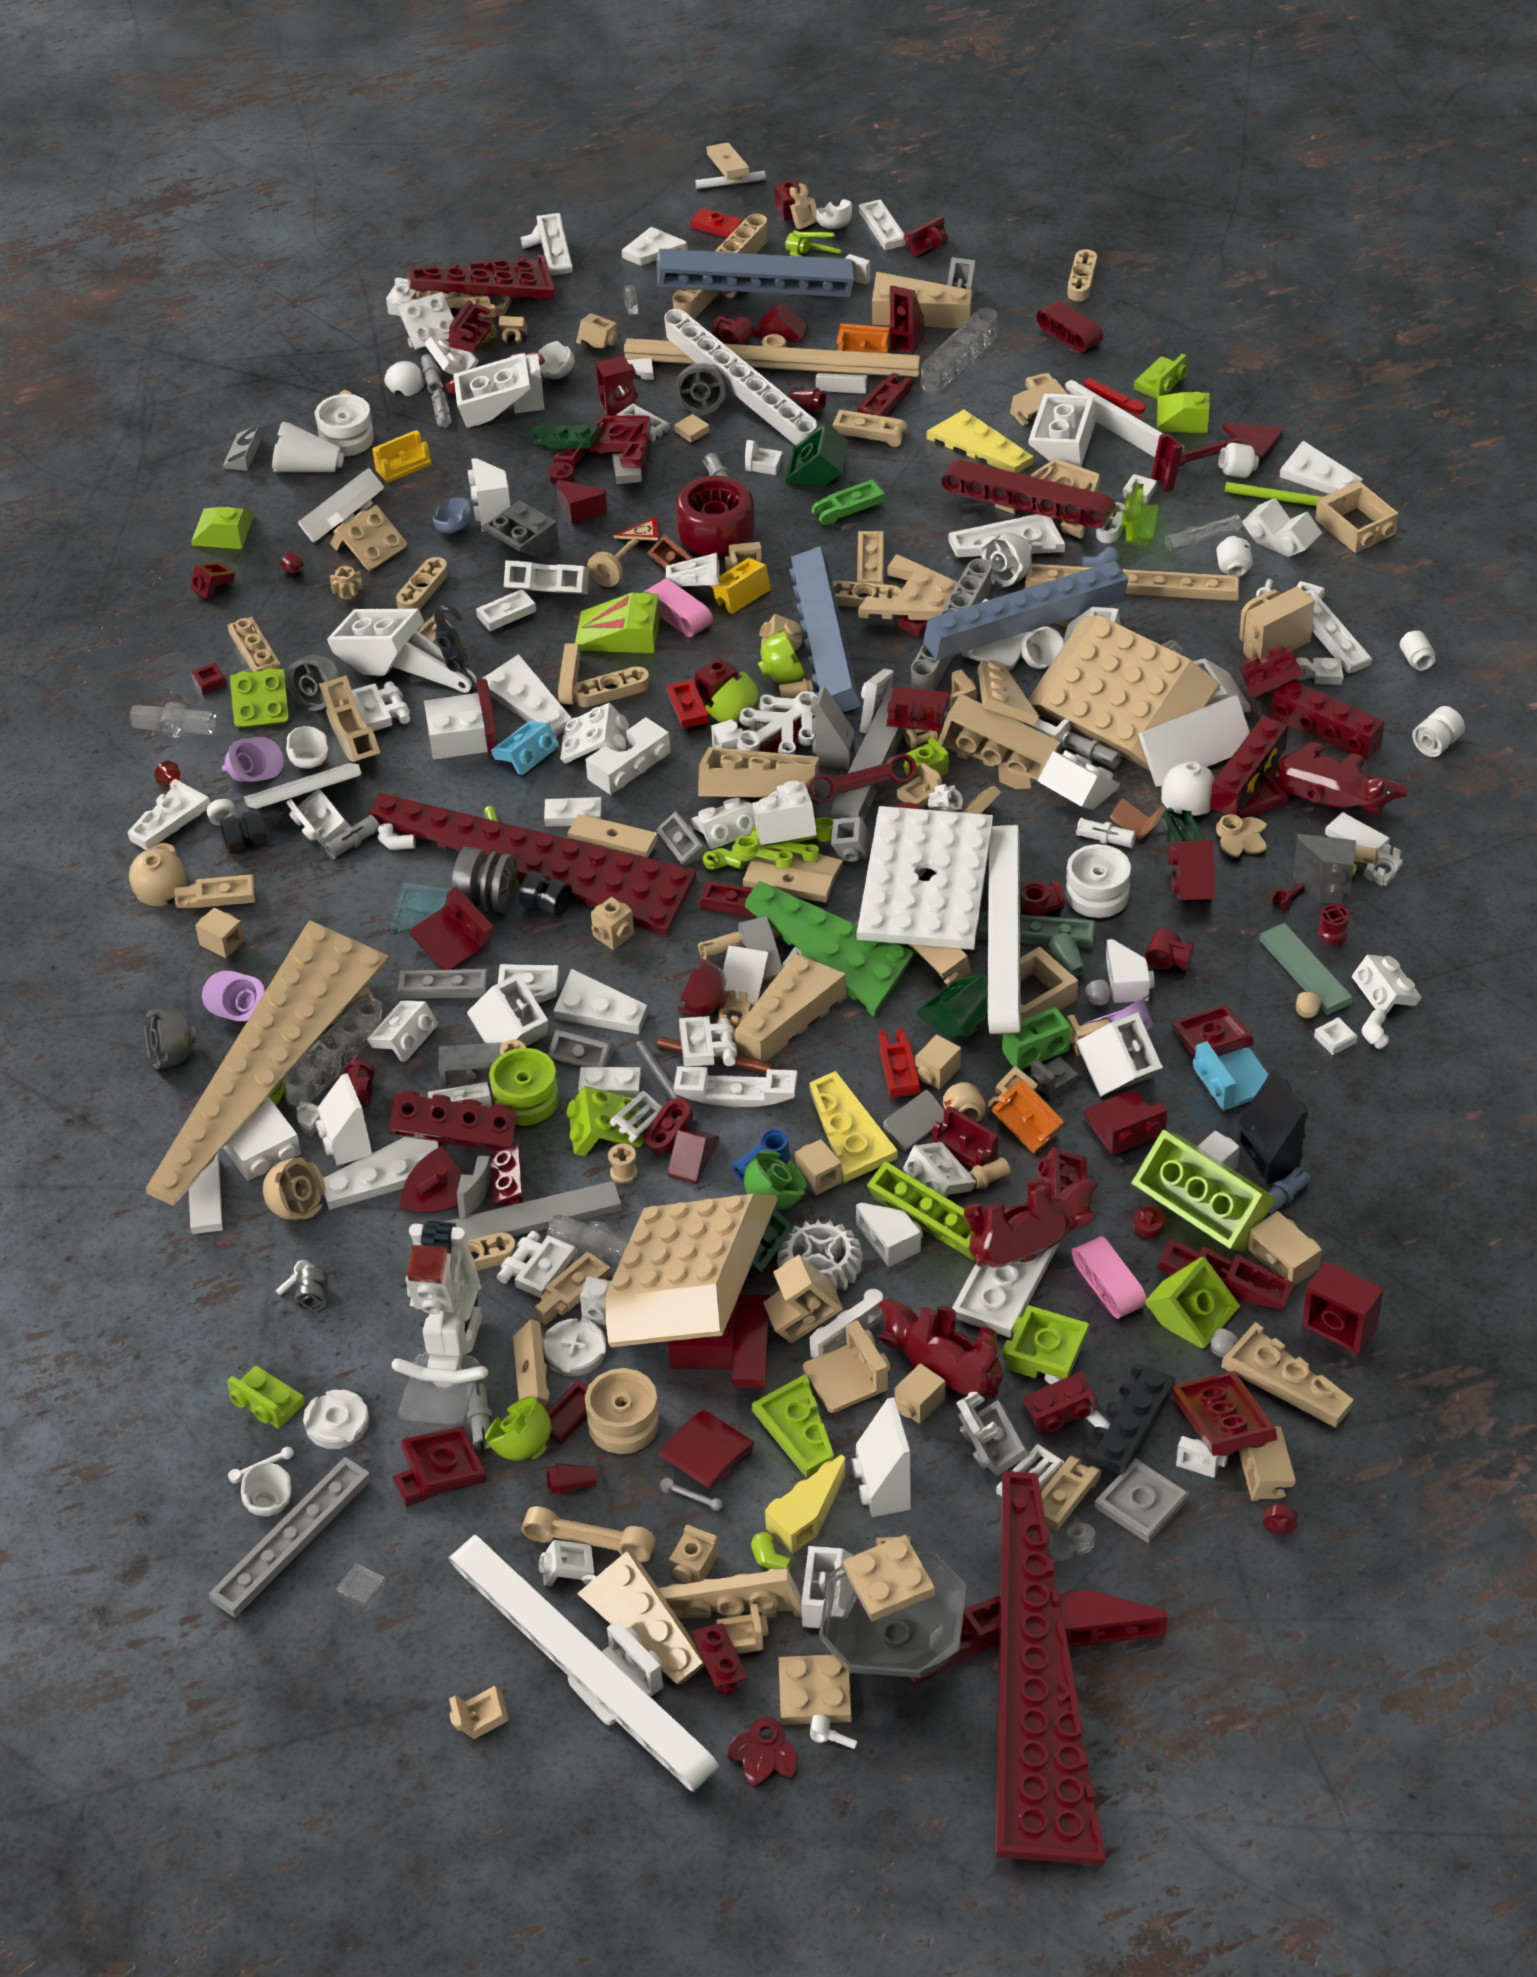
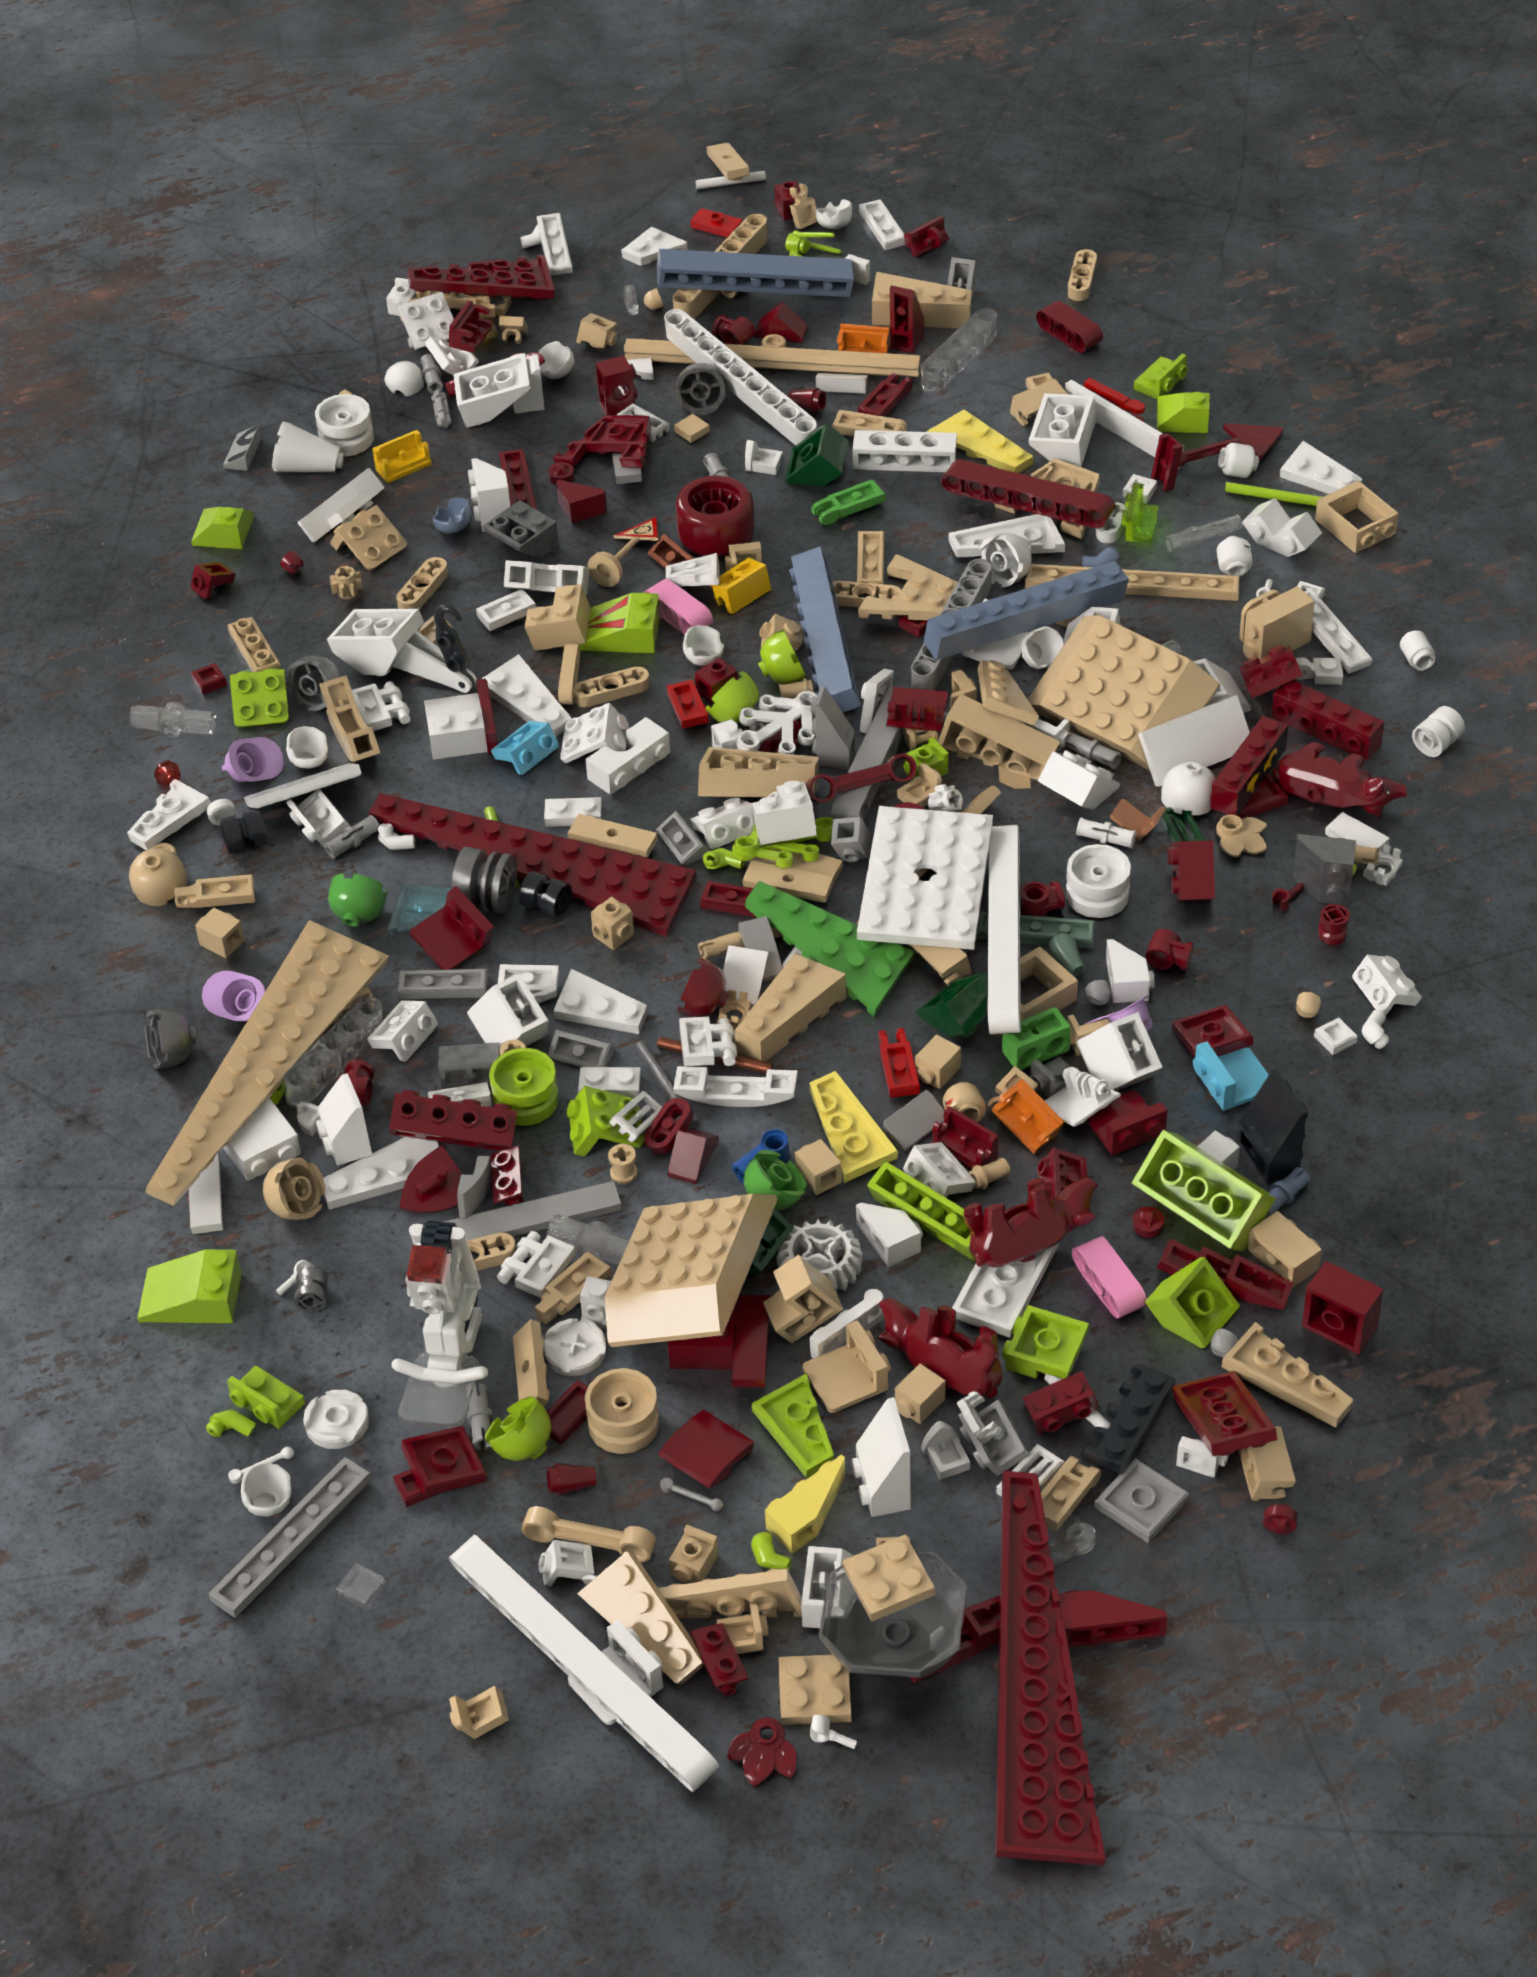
(192, 1289): none -> lime slope
(230, 1420): none -> lime arm
(356, 899): none -> bright green cylinder
(517, 477): none -> dark red tile
(560, 623): none -> tan brick
(565, 436): dark green hinge -> none
(653, 300): none -> tan hinge
(702, 645): none -> white hair
(904, 450): none -> white brick
(945, 1450): none -> white tile
(1081, 1096): none -> white hinge
(1305, 968): sand green tile -> none

